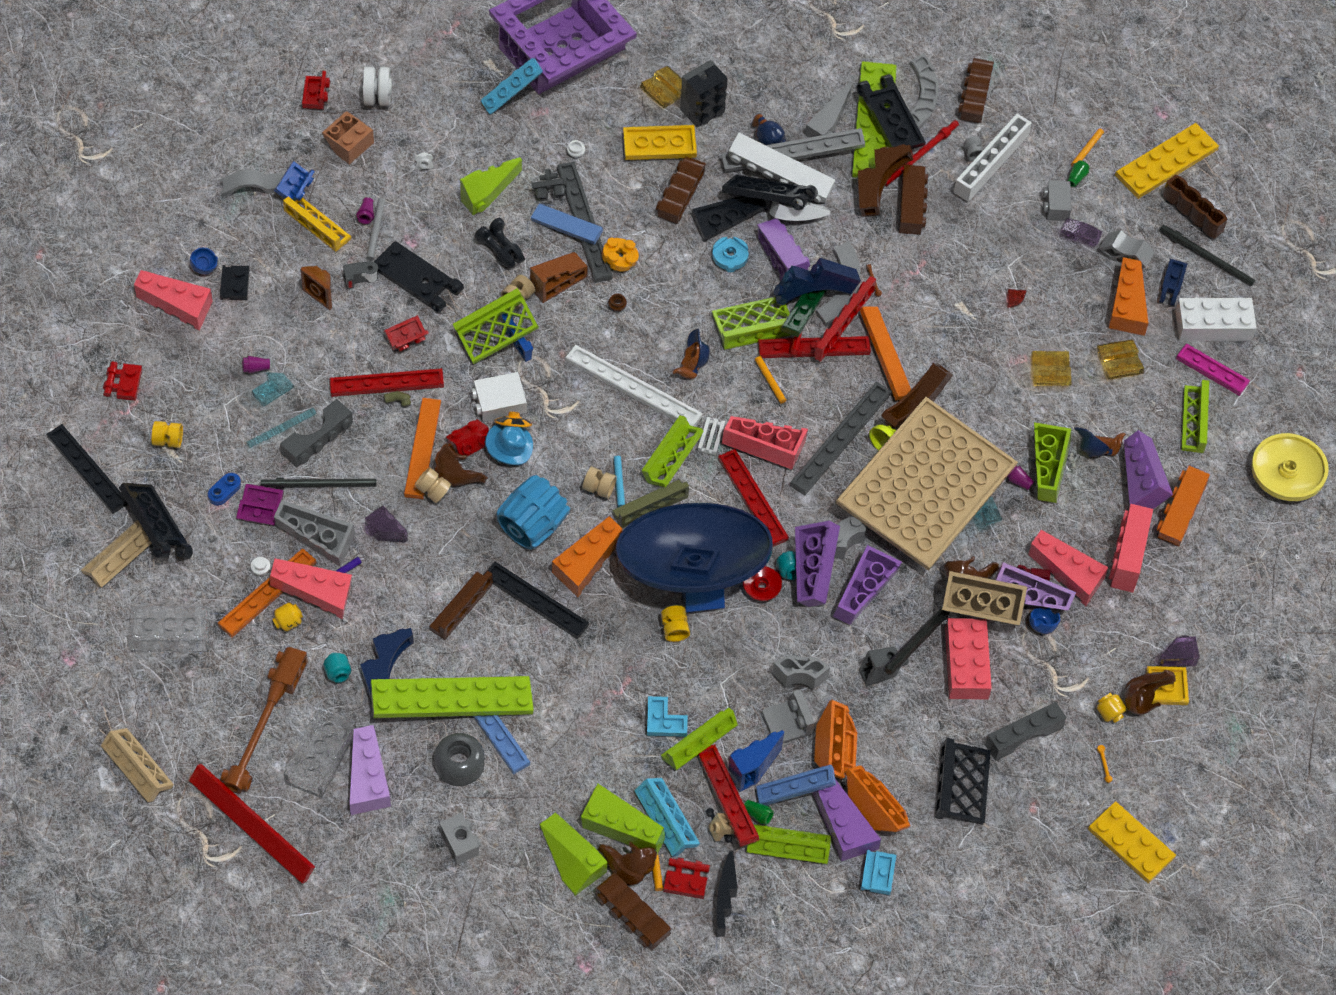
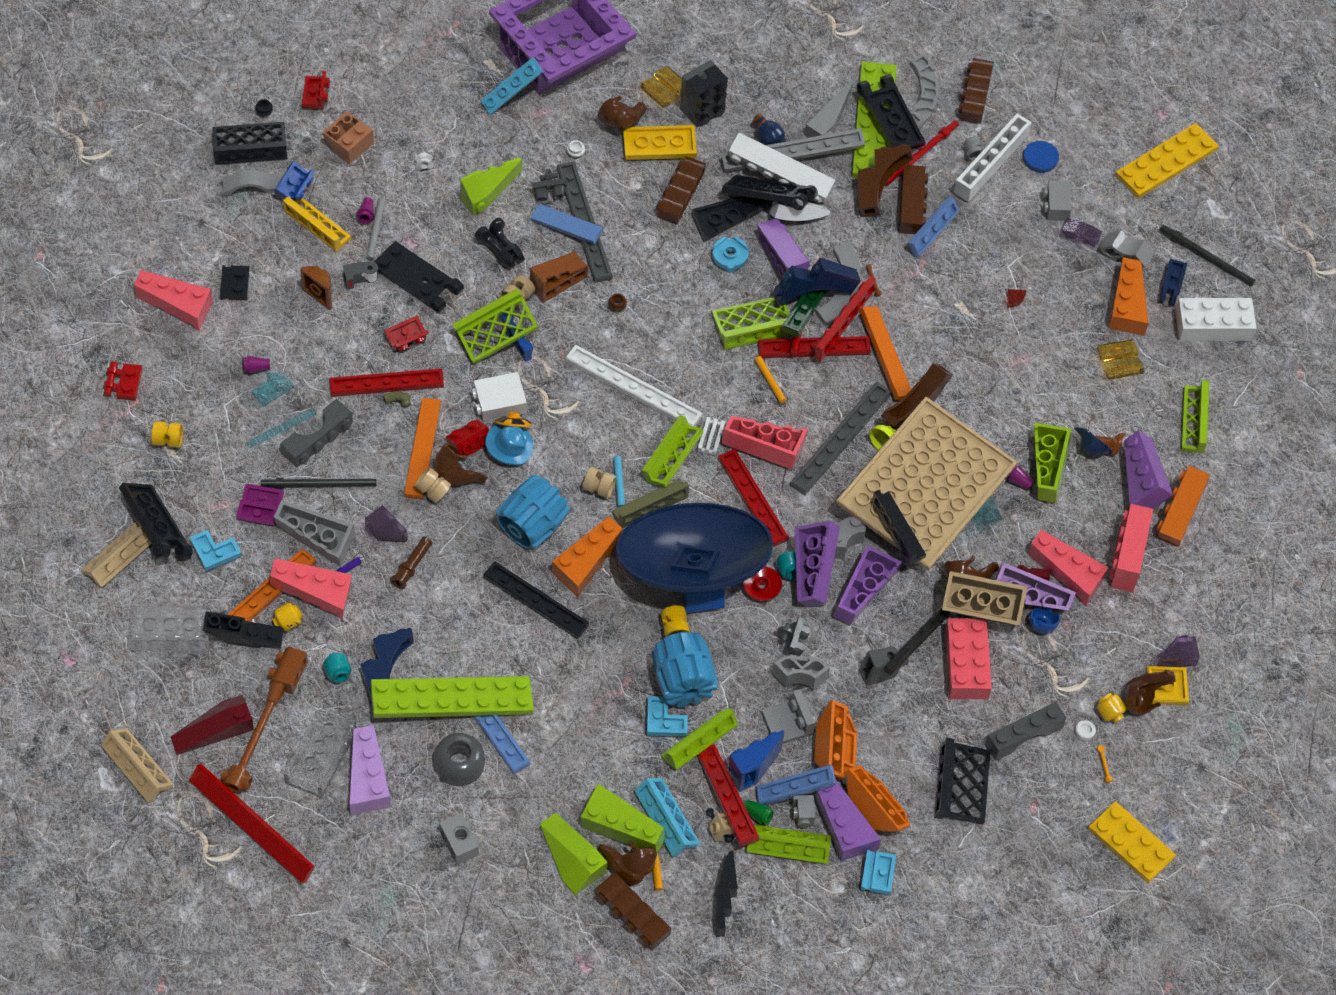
(87, 468): black tile -> none
(203, 261): blue hair -> none
(214, 555): none -> medium azure plate
(217, 724): none -> dark red wedge
(226, 489): blue plate -> none
(242, 632): none -> black slope
(249, 150): none -> black fence
(260, 566): white plate -> none
(264, 107): none -> black plate
(377, 86): white wheel -> none
(407, 568): none -> reddish brown pin
(461, 604): reddish brown fence -> none
(618, 114): none -> reddish brown piece
(618, 245): light orange plate -> none
(683, 883): red plate -> none
(684, 669): none -> dark azure wheel
(695, 356): hair -> none
(792, 633): none -> dark grey hips
(804, 810): none -> light grey brick
(898, 527): none -> black fence
(933, 227): none -> medium blue tile
(1041, 156): none -> blue tile
(1051, 368): clear yellow slope -> none
(1078, 173): green cone -> none
(1085, 730): none -> white tile
(1088, 146): light orange bar -> none
(1198, 208): reddish brown brick -> none
(1212, 369): dark pink tile -> none
(1289, 467): light yellow dish -> none

